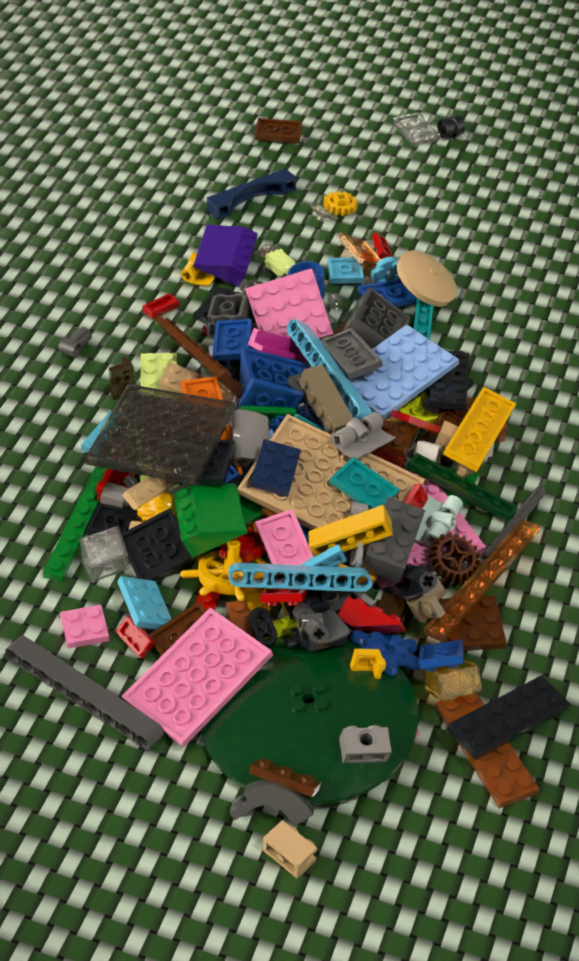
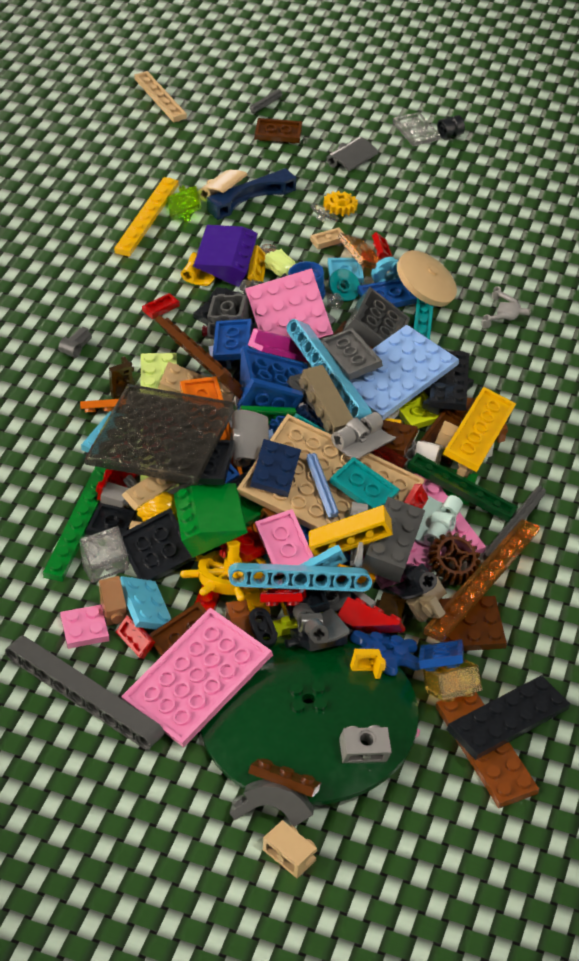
(90, 406): none -> orange plate
(112, 600): none -> medium nougat slope
(146, 217): none -> yellow plate
(160, 96): none -> tan plate
(184, 203): none -> clear neon green plate
(221, 183): none -> tan panel
(257, 265): none -> yellow plate
(265, 101): none -> dark grey axle
(322, 485): none -> medium blue axle
(326, 238): none -> tan plate
(347, 280): none -> teal dish
(352, 154): none -> dark grey panel
(415, 421): red tile -> none
(506, 310): none -> light grey piece

